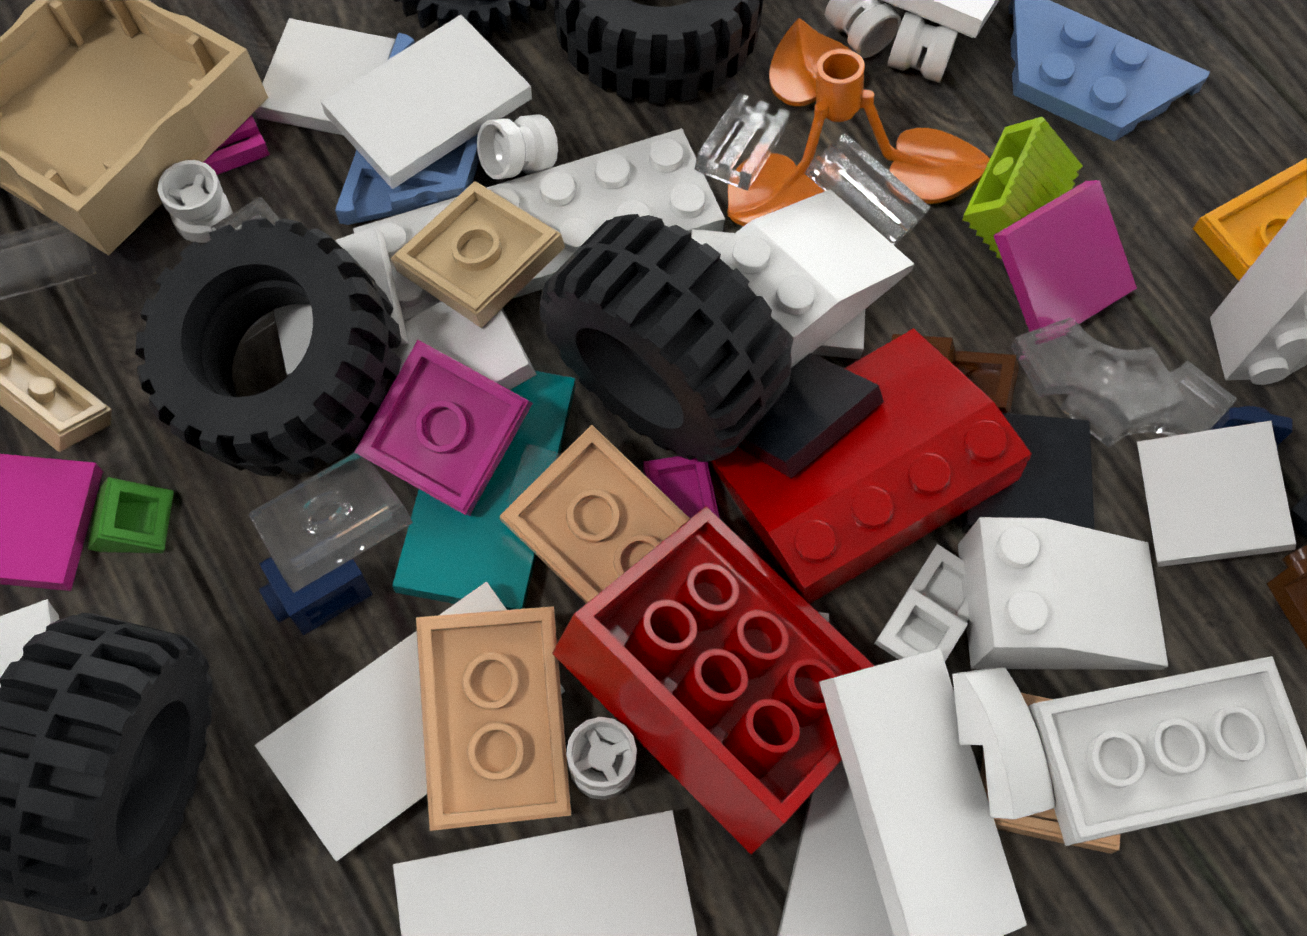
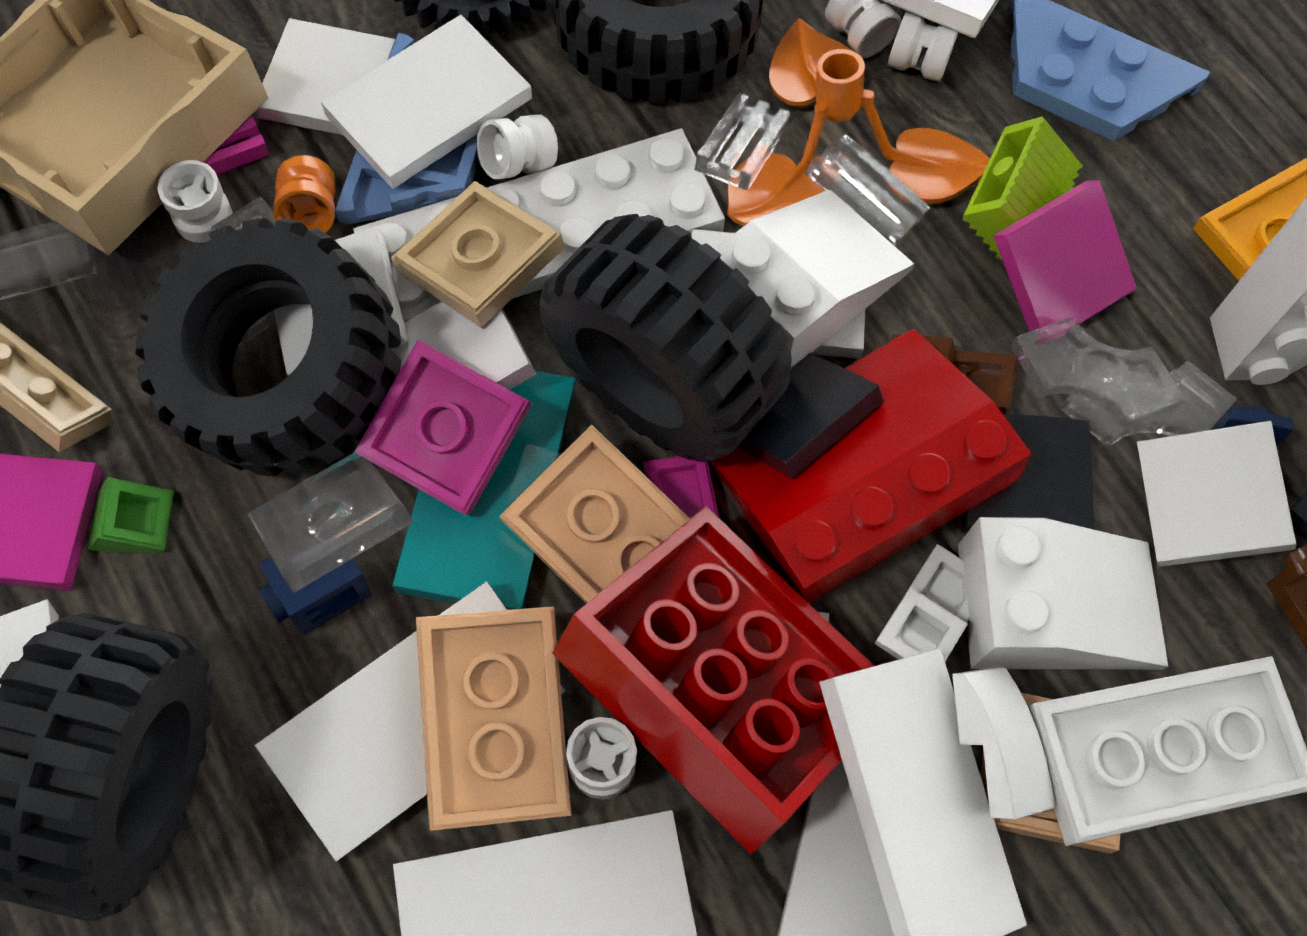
(305, 192): none -> orange wheel

